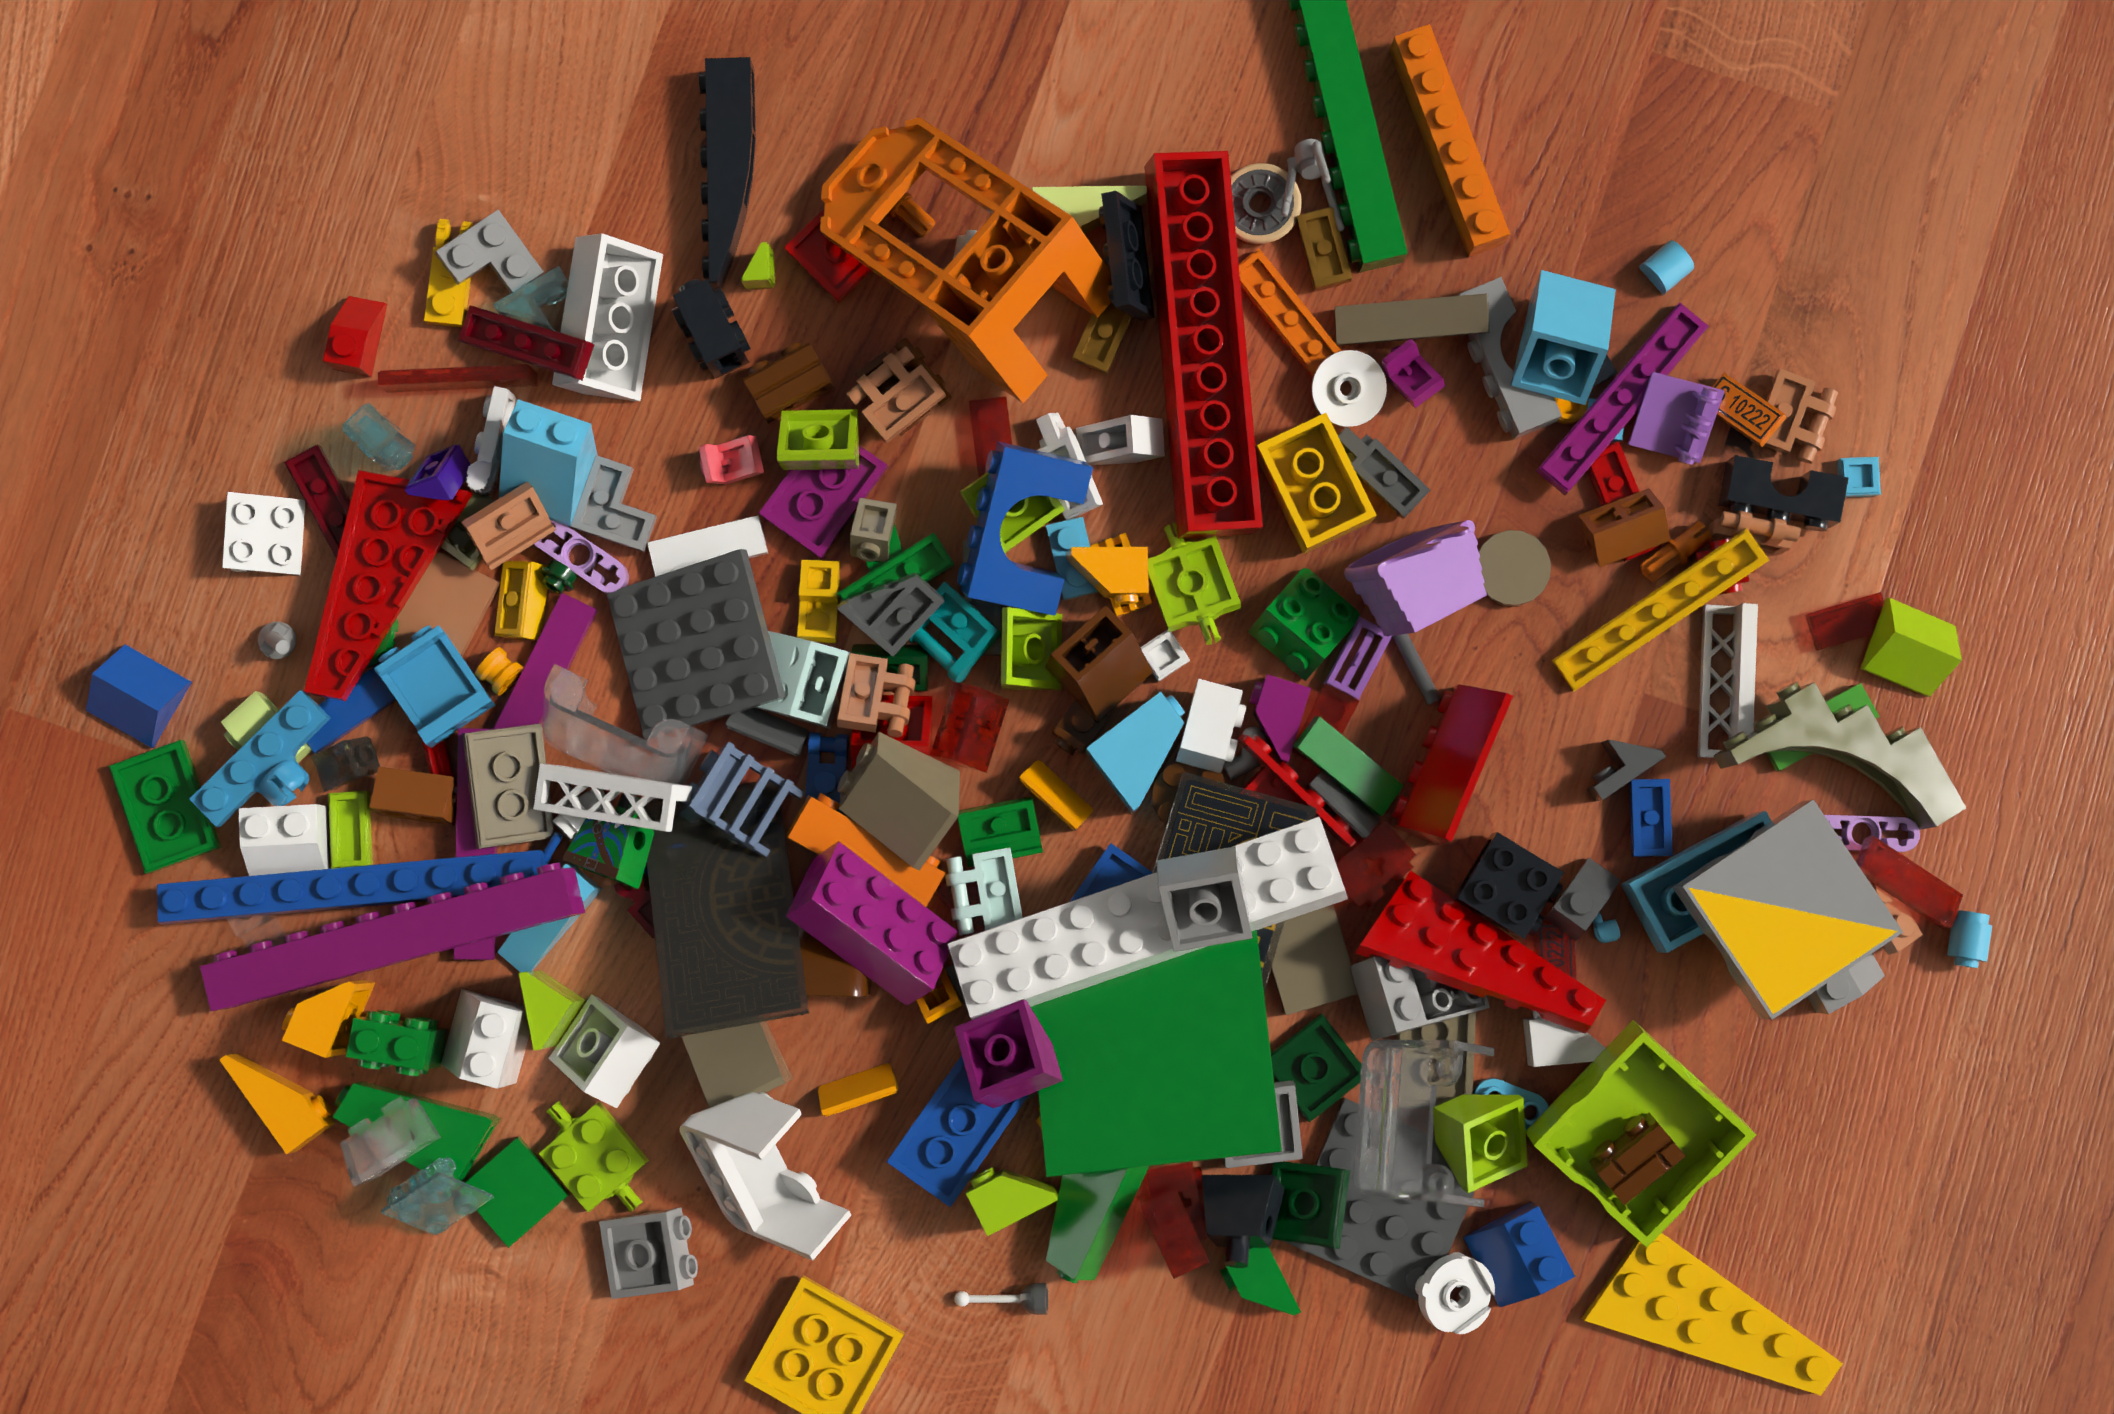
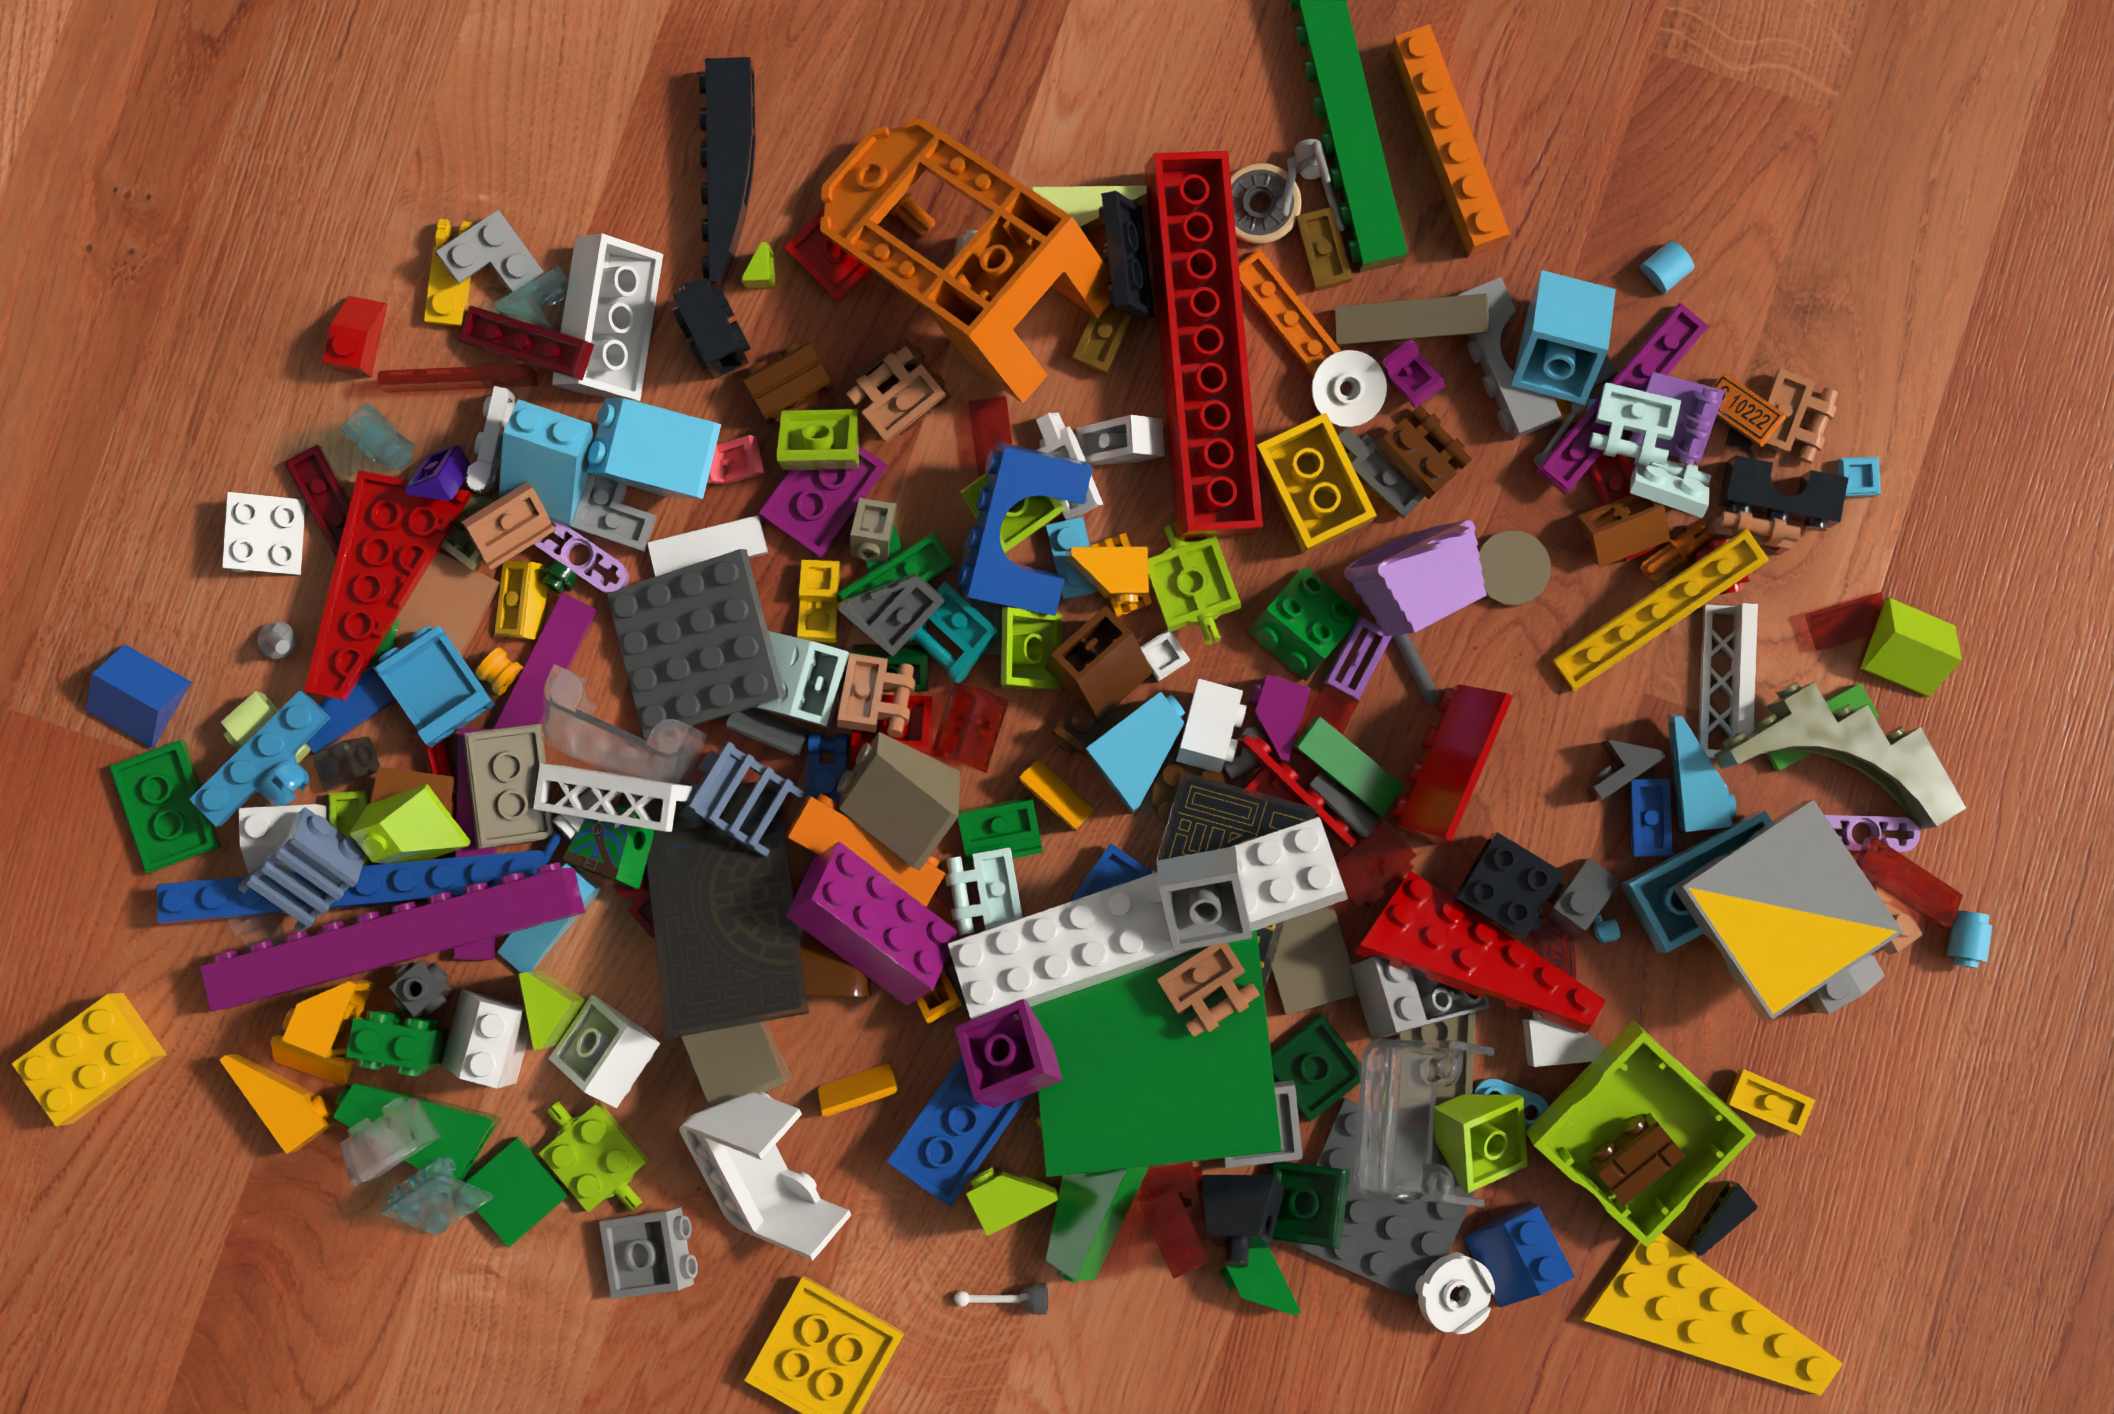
(89, 1059): none -> yellow brick
(318, 855): none -> sand blue plate
(333, 1069): none -> light orange slope
(408, 828): none -> lime slope
(433, 983): none -> dark grey brick
(653, 448): none -> medium azure slope
(1200, 978): none -> nougat plate
(1418, 458): none -> reddish brown plate
(1576, 409): none -> light grey hinge
(1639, 413): none -> light aqua plate
(1672, 486): none -> light aqua plate
(1699, 790): none -> medium azure slope
(1725, 1214): none -> black slope
(1770, 1101): none -> yellow plate

